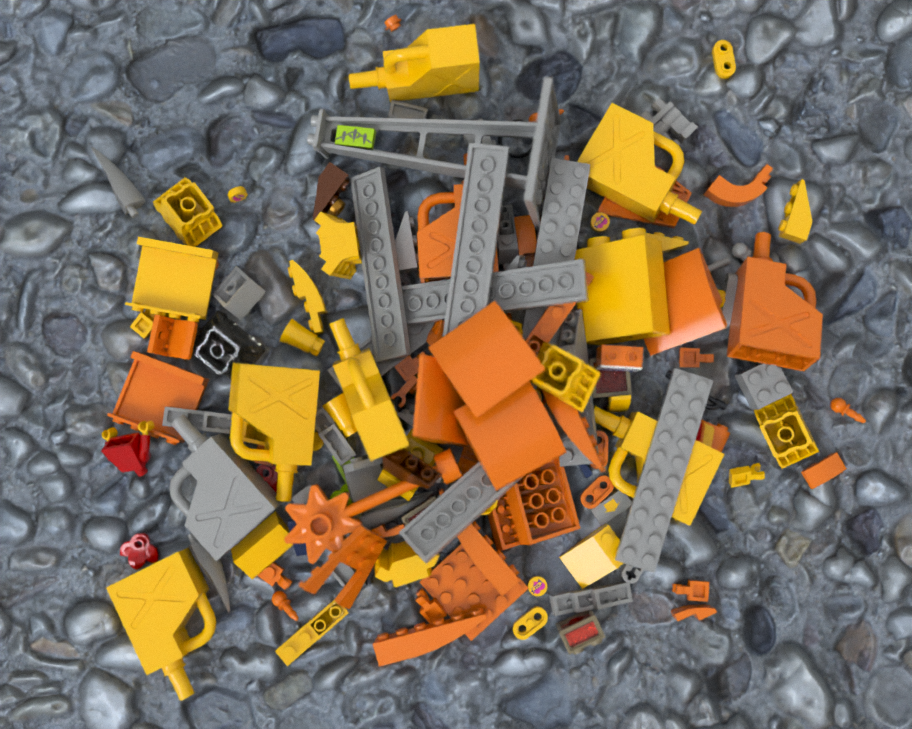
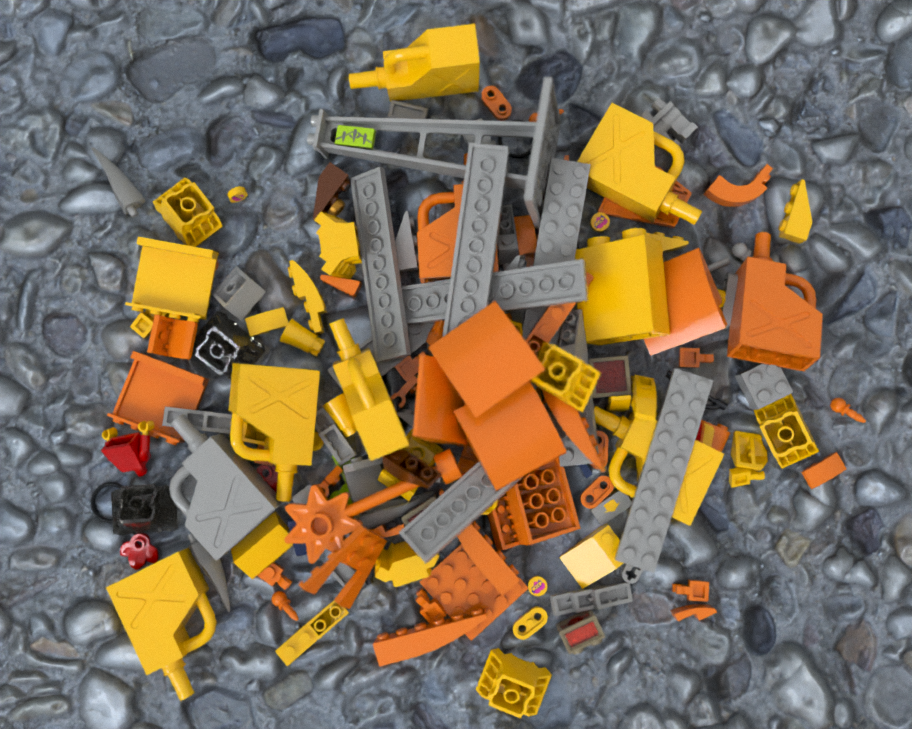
(94, 496): none -> black tyre
(143, 509): none -> clear smoke slope
(266, 322): none -> yellow slope
(331, 479): none -> orange plate
(348, 286): none -> orange slope
(392, 23): orange plate -> none
(495, 102): none -> orange plate
(513, 684): none -> yellow slope
(619, 358): orange piece -> none
(643, 397): none -> yellow slope
(723, 58): yellow plate -> none
(748, 450): none -> yellow slope

